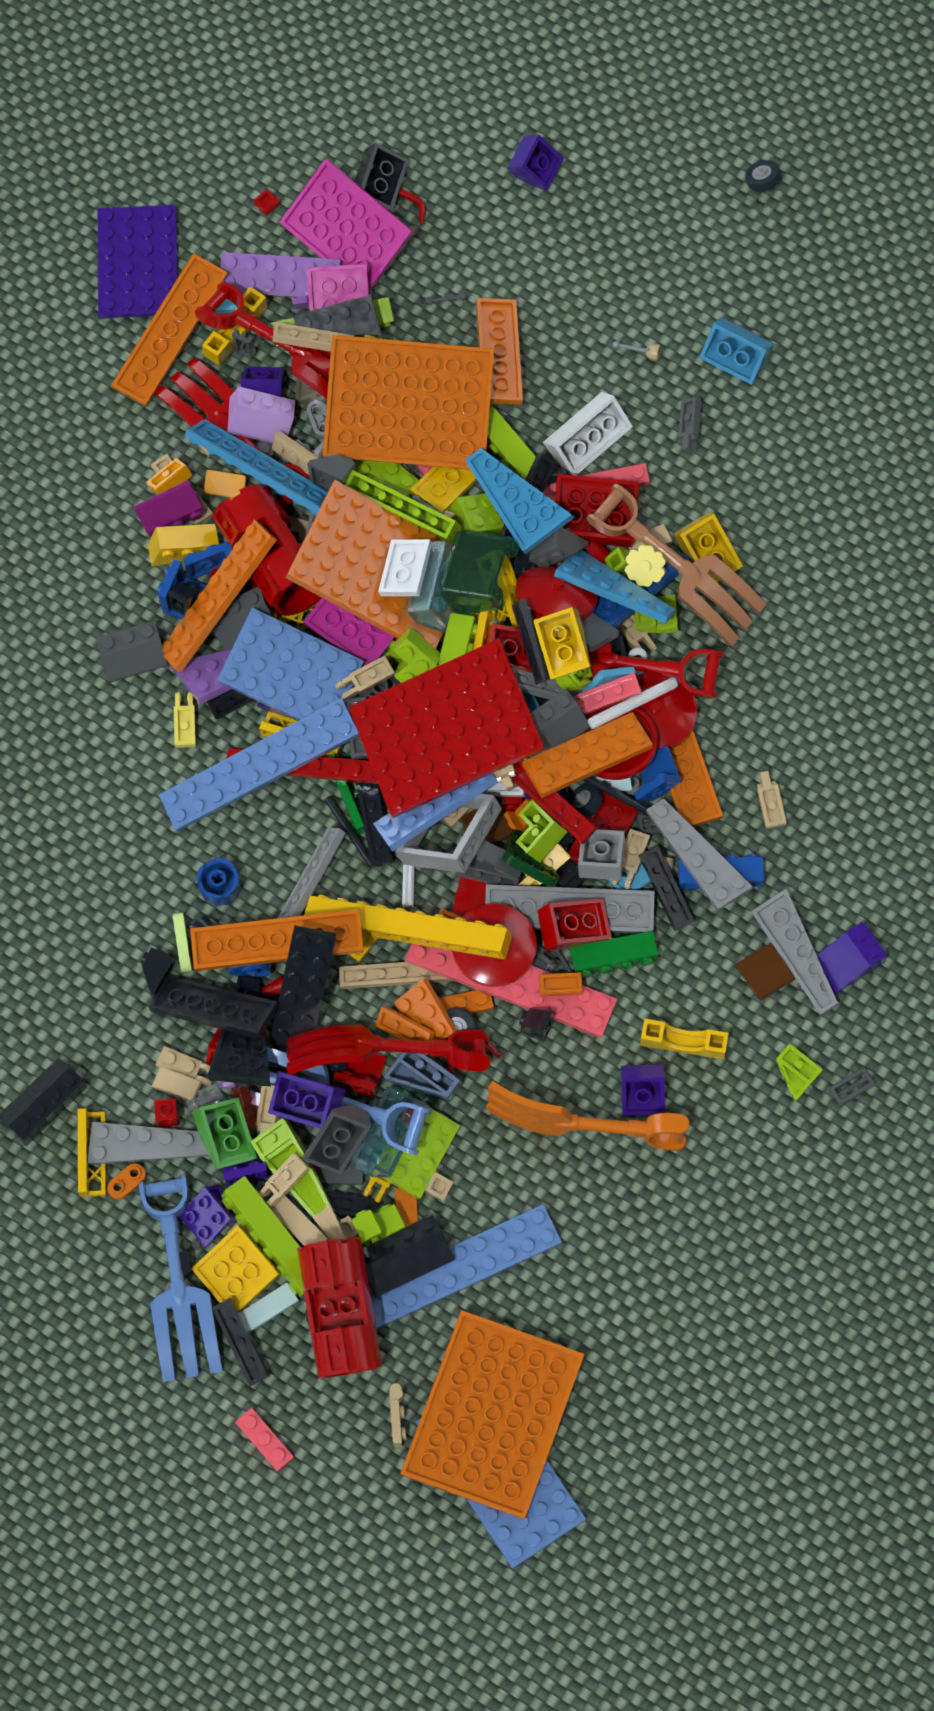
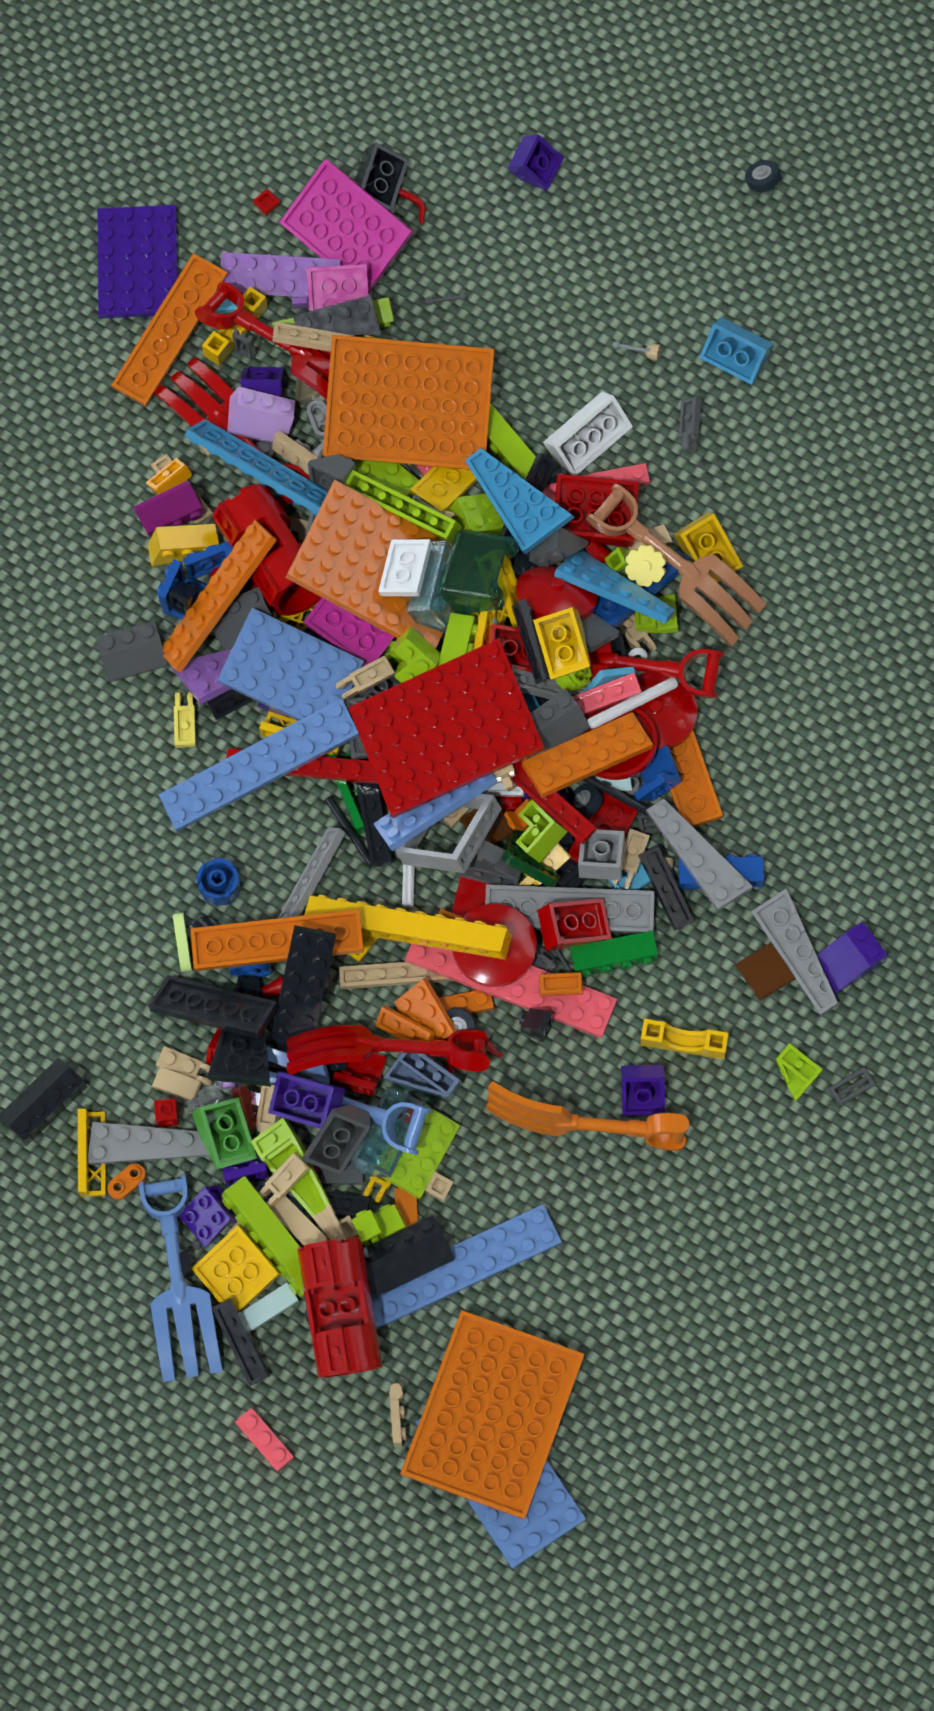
(156, 968): black slope -> none
(224, 483): light orange slope -> none
(499, 331): orange plate -> none
(770, 802): tan hinge -> none

